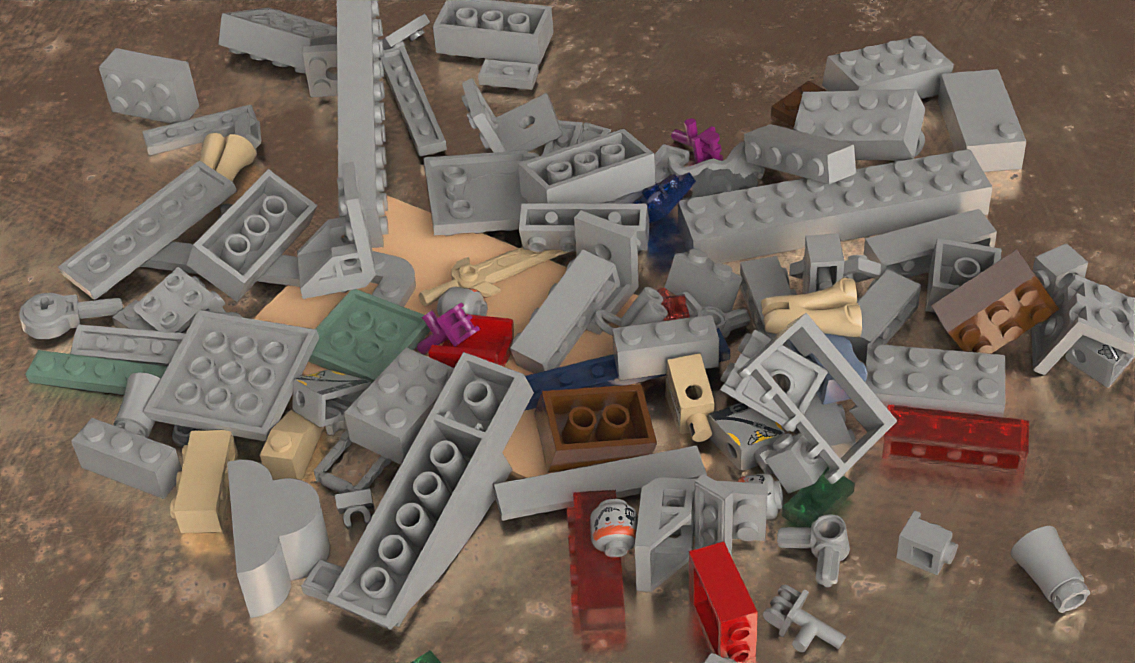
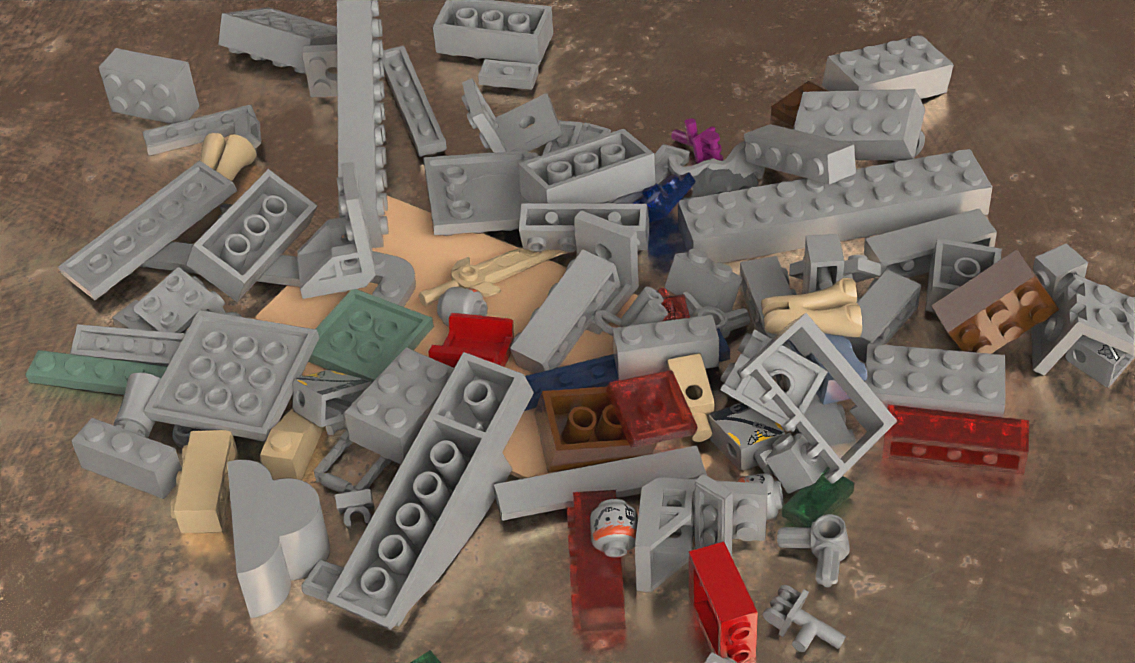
(53, 314): light grey piece -> none
(411, 30): light grey plate -> none
(452, 325): magenta arm -> none
(651, 408): none -> clear red plate
(925, 544): light grey brick -> none
(982, 118): light grey brick -> none
(1051, 568): light grey plant -> none

